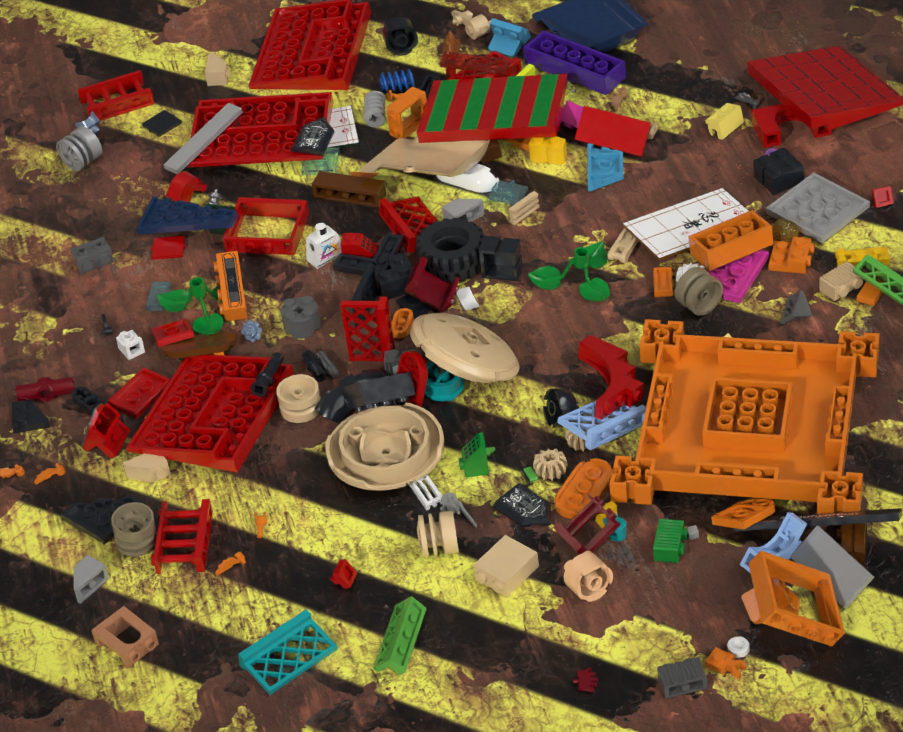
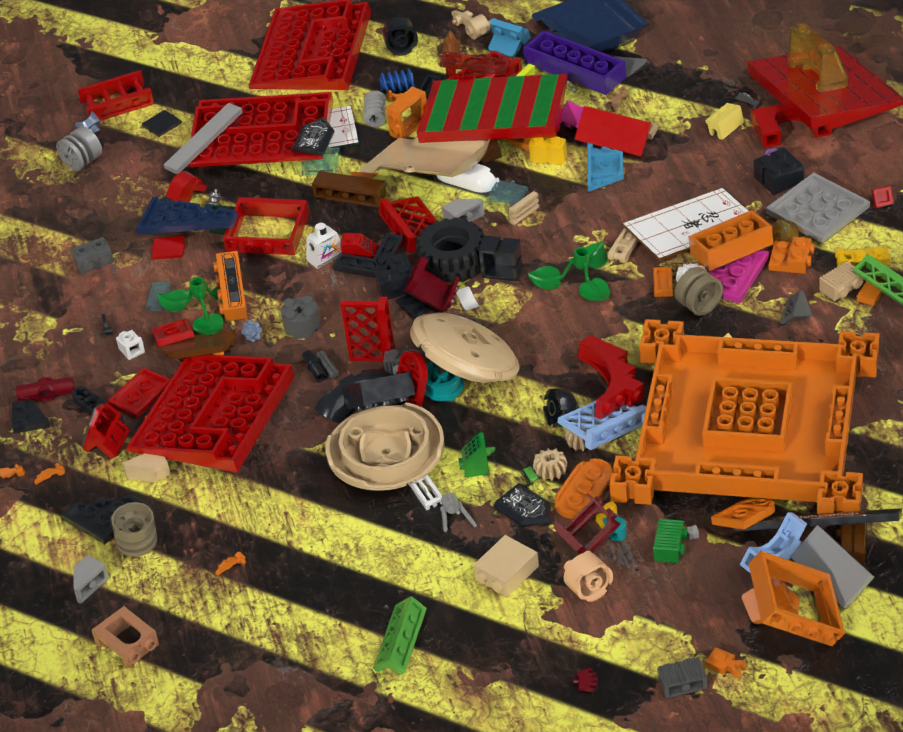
(199, 543): red fence -> none
(216, 71): tan slope -> none
(260, 522): orange hand -> none
(265, 378): black pin -> none
(274, 641): teal fence -> none
(298, 398): tan wheel -> none
(343, 574): red tile -> none
(366, 290): black tile -> none
(402, 322): orange plate -> none
(437, 534): tan wheel -> none
(634, 65): none -> dark grey slope
(738, 646): white tile -> none
(816, 53): none -> clear yellow windscreen

